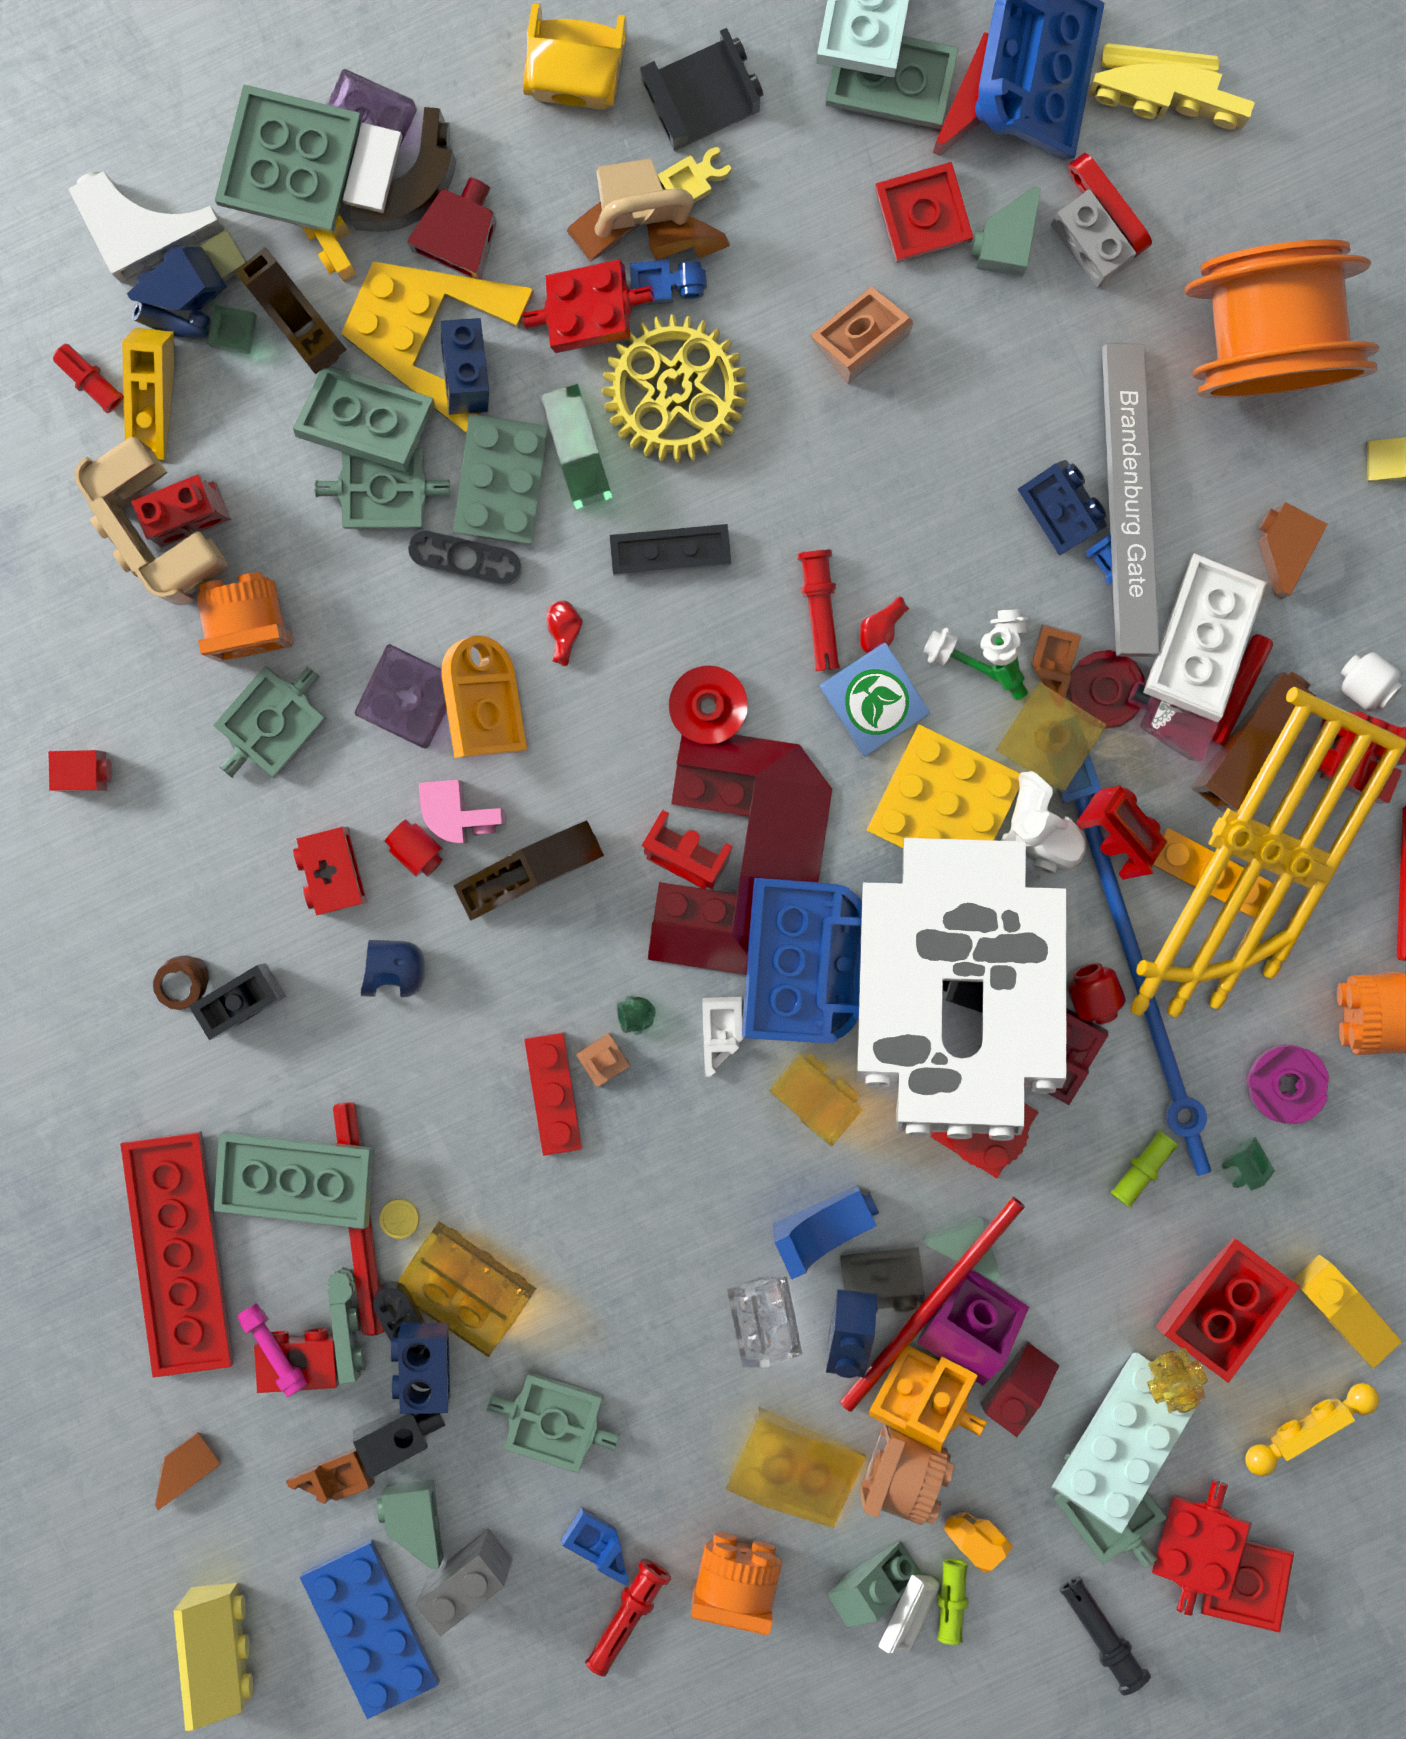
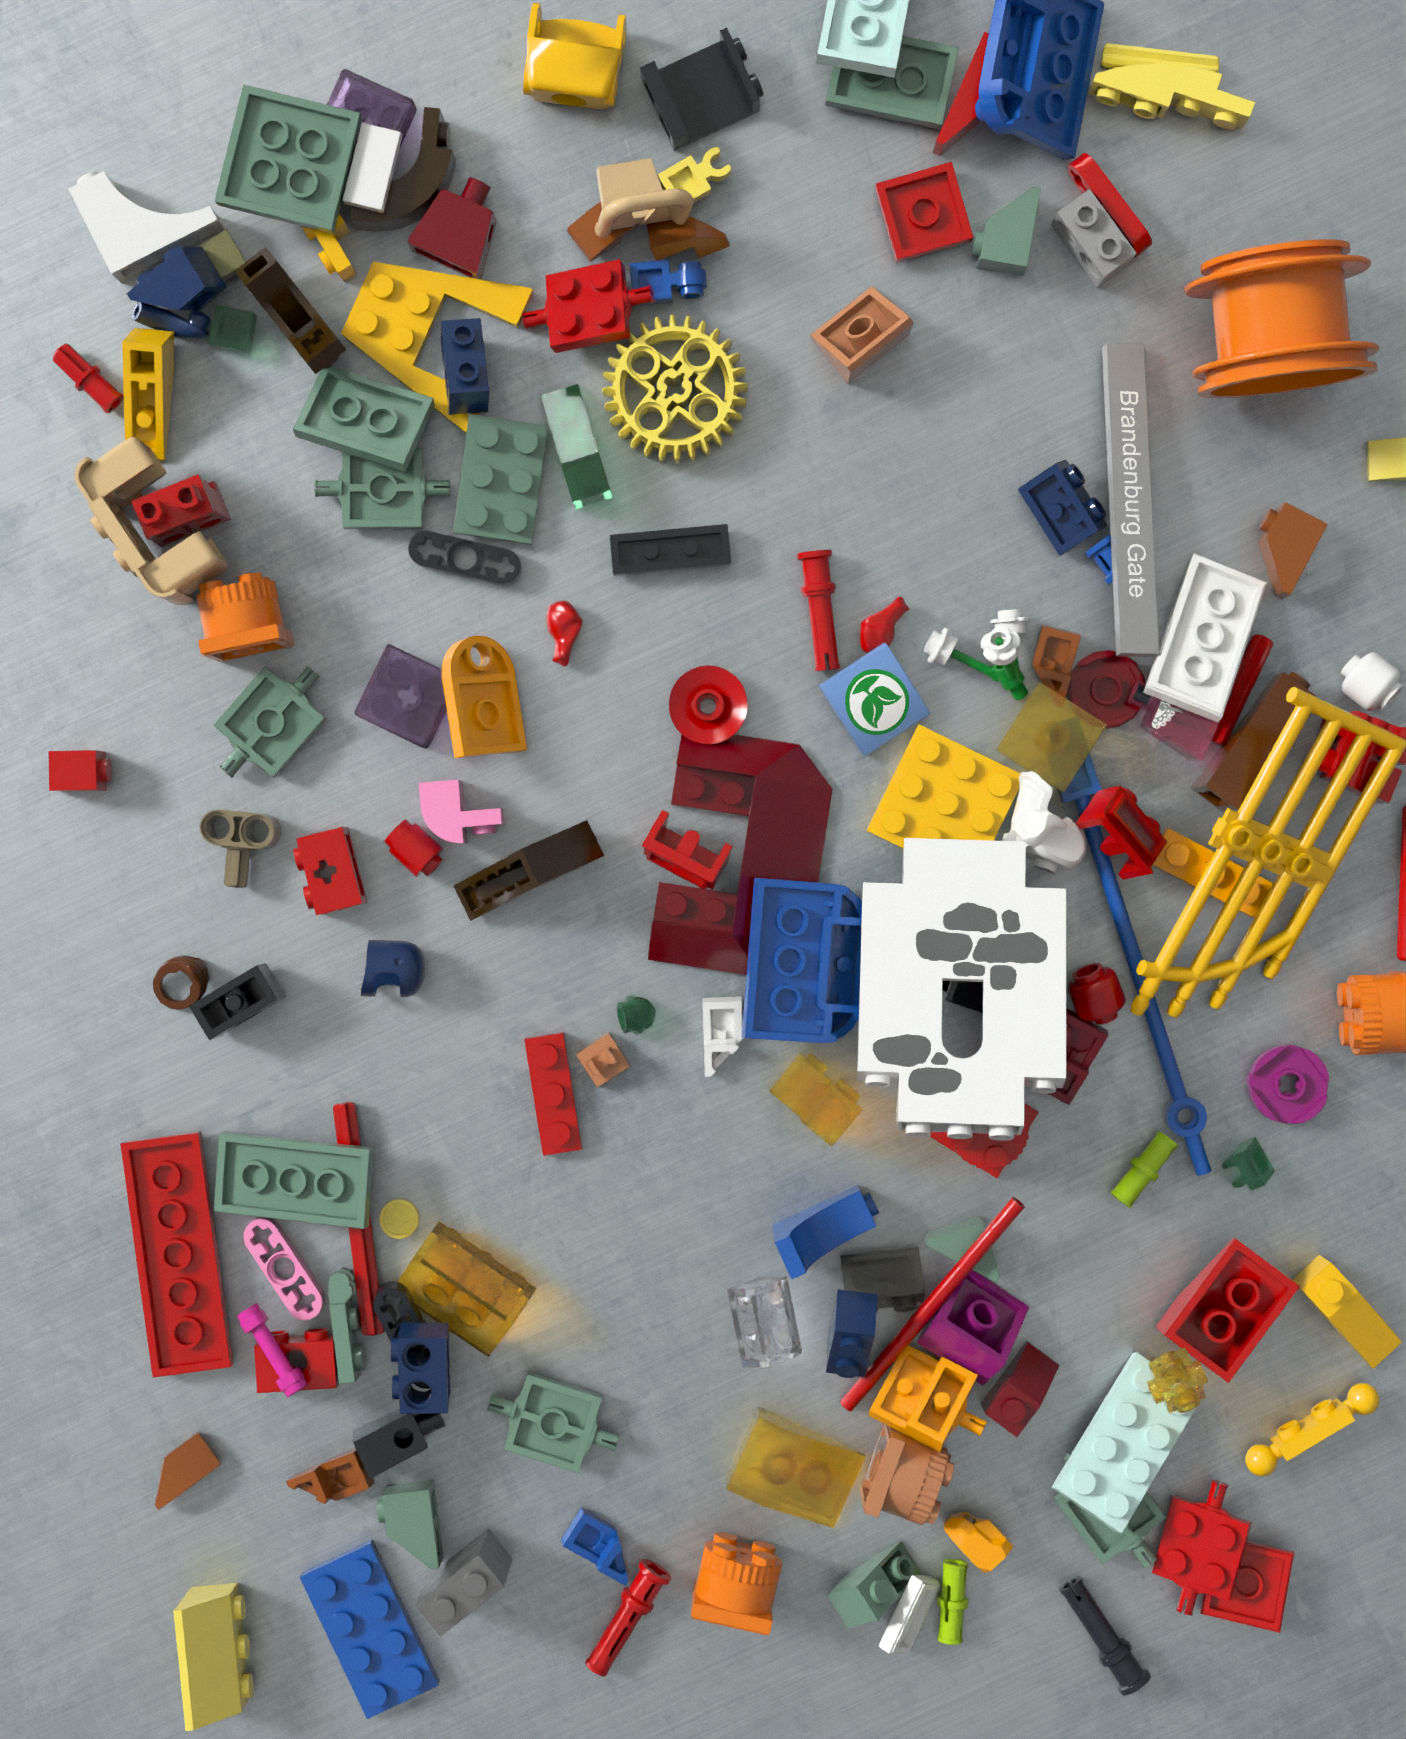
(239, 841): none -> dark tan beam
(279, 1237): none -> bright pink beam

